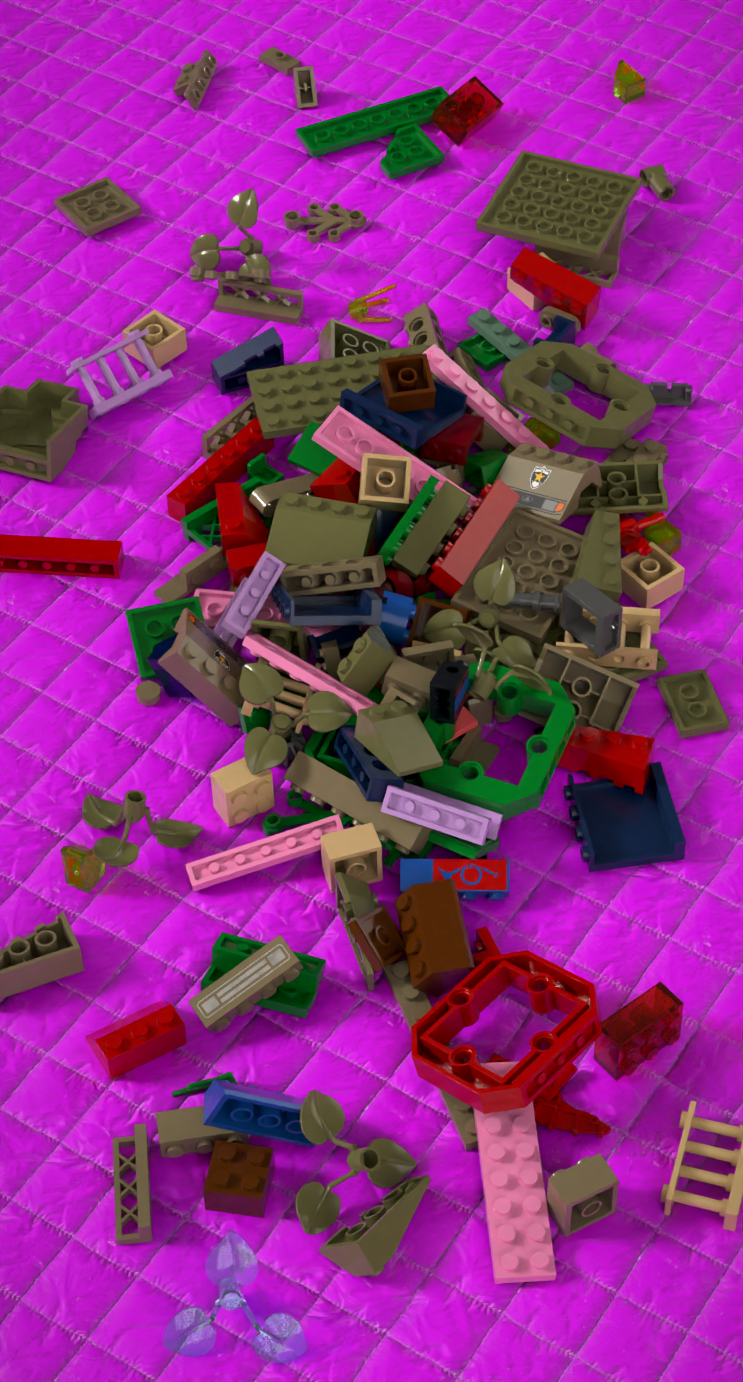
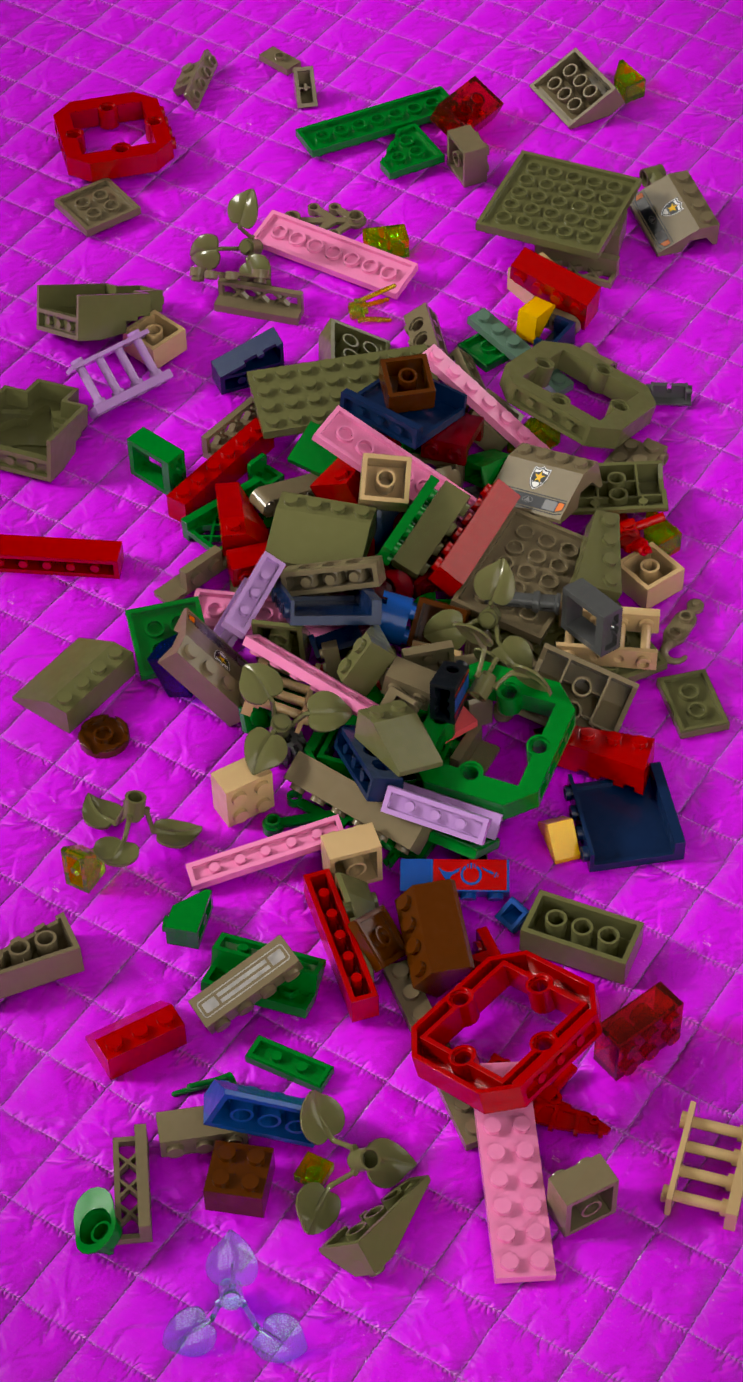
(77, 682): none -> olive slope
(93, 309): none -> olive panel
(96, 1222): none -> green piece
(104, 736): none -> reddish brown tile
(123, 158): none -> red panel
(148, 444): none -> green window
(148, 693): dark tan tile -> none
(189, 920): none -> green slope
(289, 1064): none -> green tile
(313, 1169): none -> clear neon green plate
(335, 254): none -> bright pink plate
(341, 945): none -> red brick
(388, 238): none -> clear neon green slope
(467, 155): none -> brick
(512, 915): none -> blue slope
(533, 318): none -> yellow slope
(560, 838): none -> yellow slope
(577, 91): none -> slope
(581, 936): none -> brick
(674, 214): none -> dark tan piece
(679, 630): none -> dark tan piece

